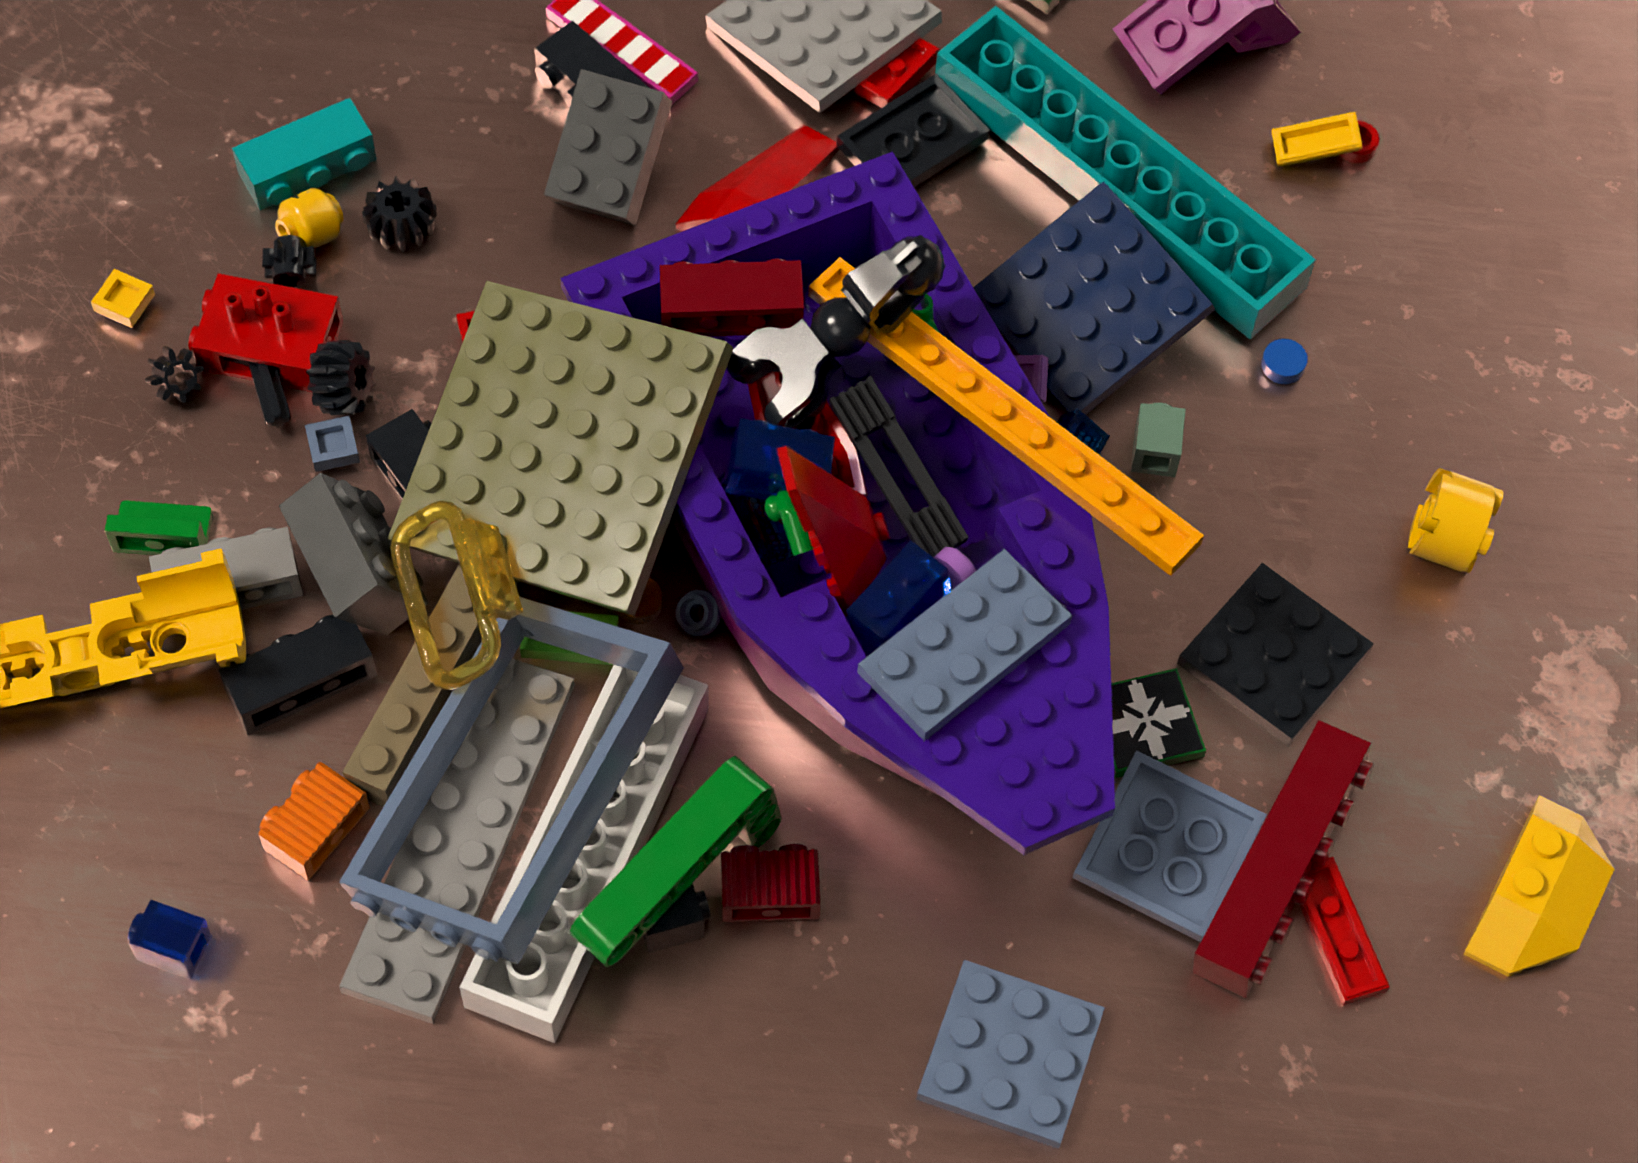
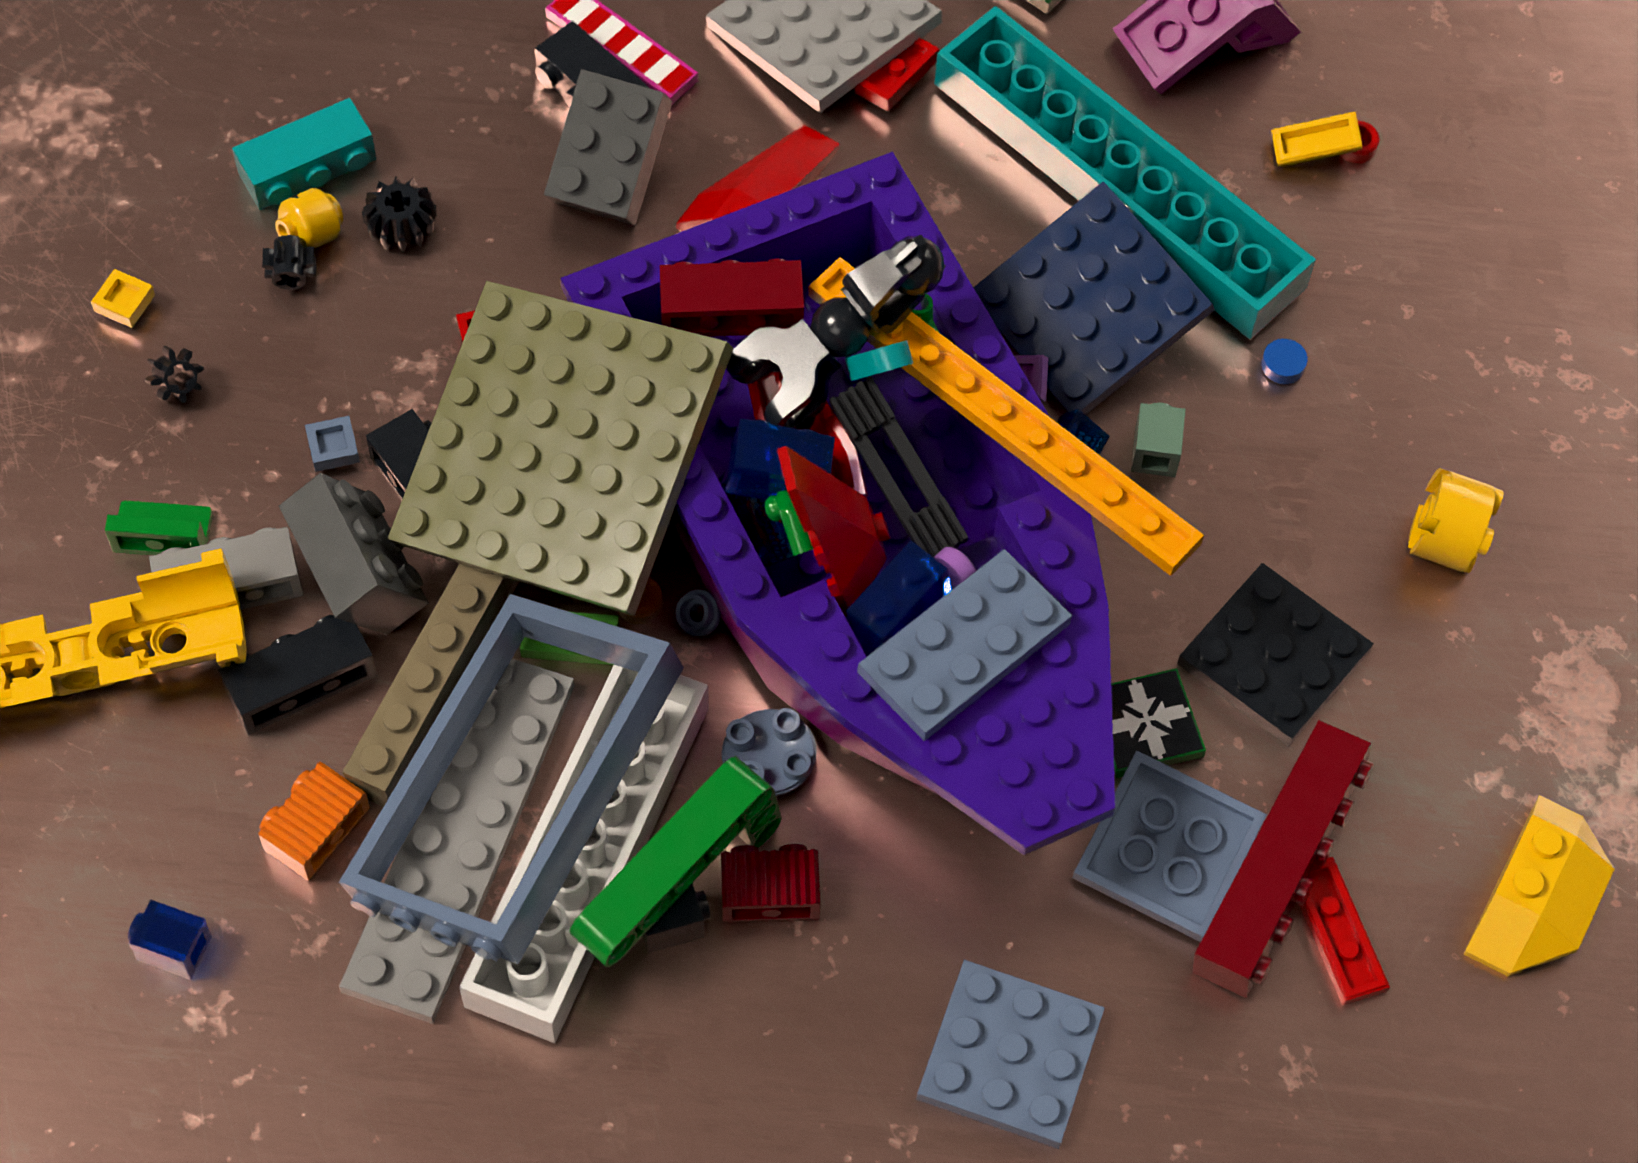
(264, 337): red piece -> none
(340, 377): black gear -> none
(486, 578): clear yellow bar -> none
(773, 746): none -> sand blue dish
(879, 360): none -> teal beam
(921, 127): black plate -> none

